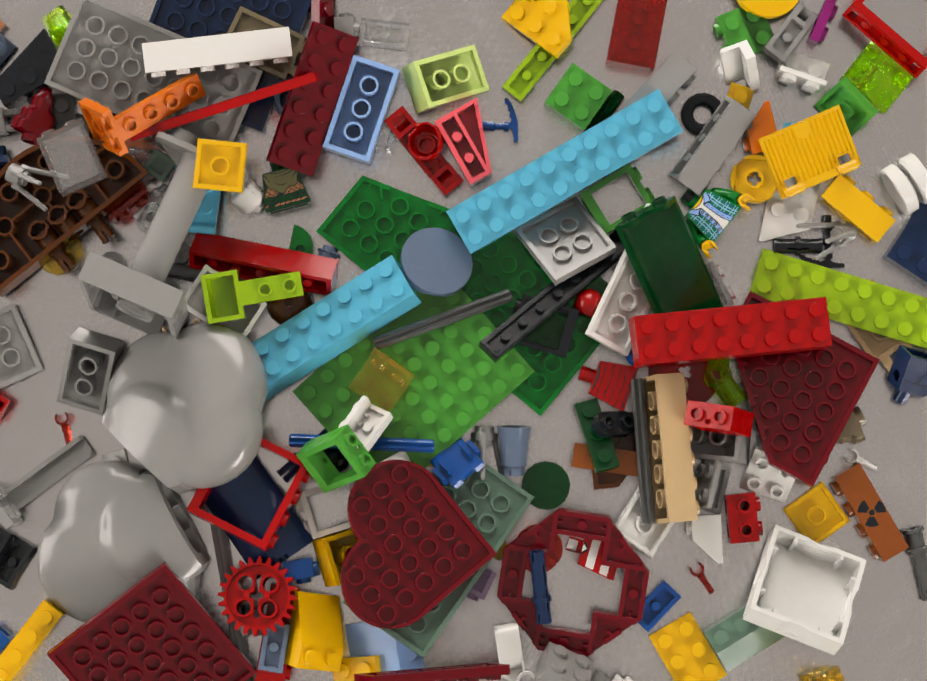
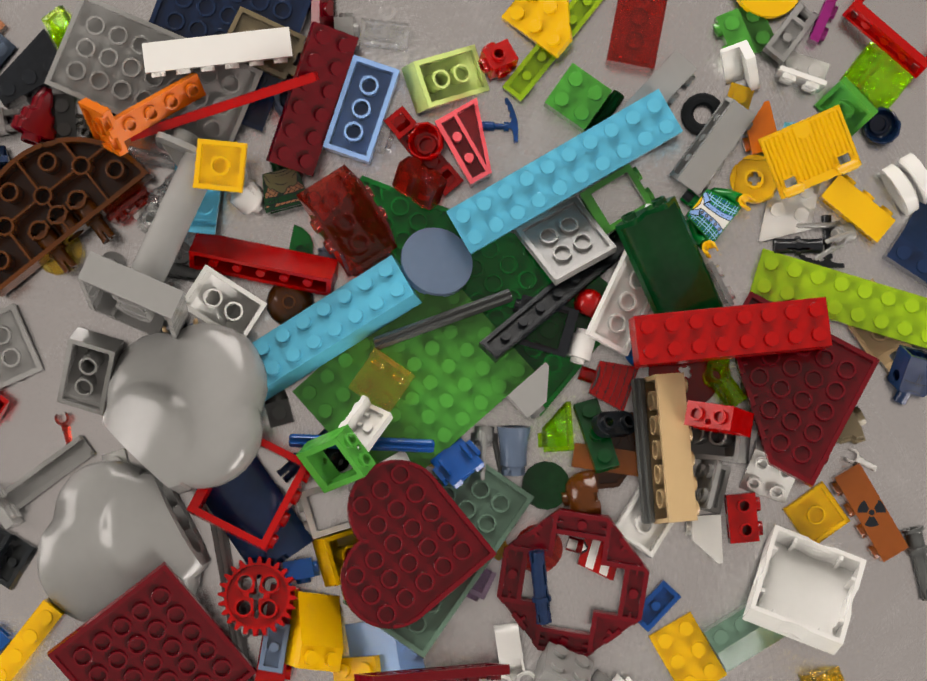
(20, 176): light grey plant -> none
(71, 157): clear brick -> none
(159, 164): sand green plate -> none
(227, 295): lime plate -> none
(279, 410): none -> dark grey plate
(348, 220): none -> clear red slope
(419, 182): none -> clear red brick
(498, 59): none -> red brick
(531, 393): none -> light grey slope
(558, 431): none -> clear neon green slope
(580, 347): none -> white brick
(582, 493): none -> reddish brown cylinder
(701, 576): clear red hand -> none
(882, 127): none -> dark blue hair

